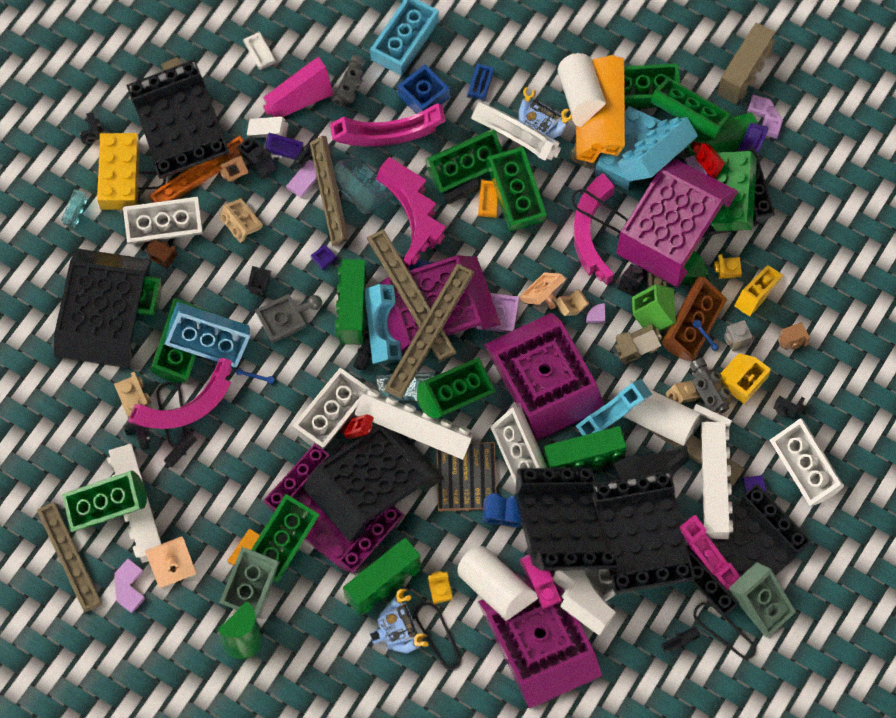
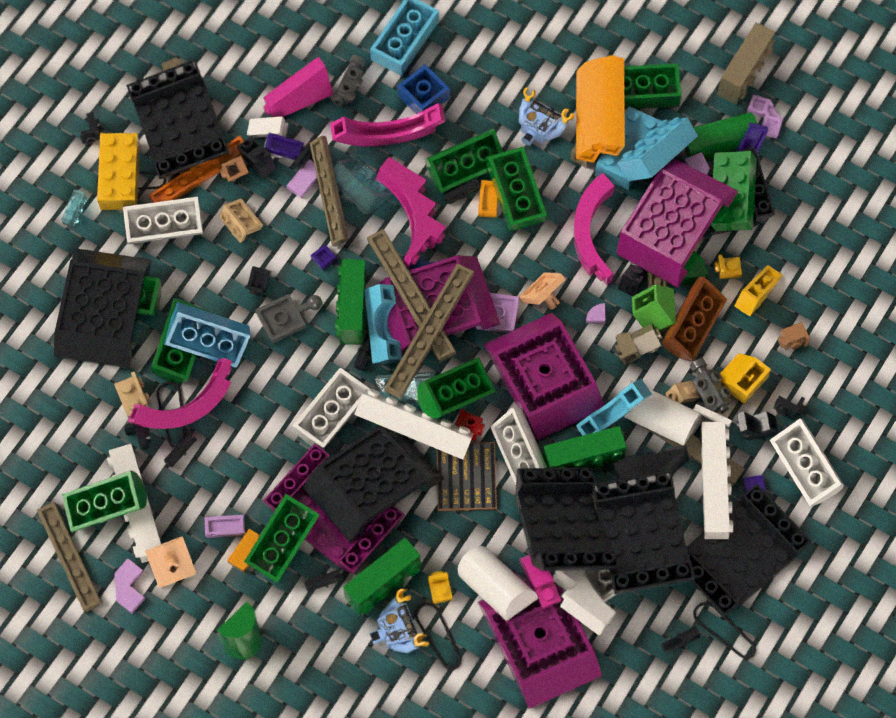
(161, 253): reddish brown brick -> none
(224, 526): none -> lavender tile
(250, 581): sand green slope -> none
(259, 51): white tile -> none
(270, 380): blue hinge -> none
(324, 580): none -> black axle
(358, 426): red hinge -> none
(476, 423): none -> red brick
(477, 95): blue tile -> none
(501, 511): blue brick -> none
(512, 128): white arch -> none
(572, 304): tan bracket -> none
(581, 87): white brick -> none
(603, 203): black piece -> none
(685, 103): green brick -> none
(697, 324): blue hinge -> none
(708, 158): red hinge -> none
(708, 553): dark pink slope -> none
(738, 335): light grey brick -> none
(757, 426): none -> black brick
(762, 599): sand green slope -> none

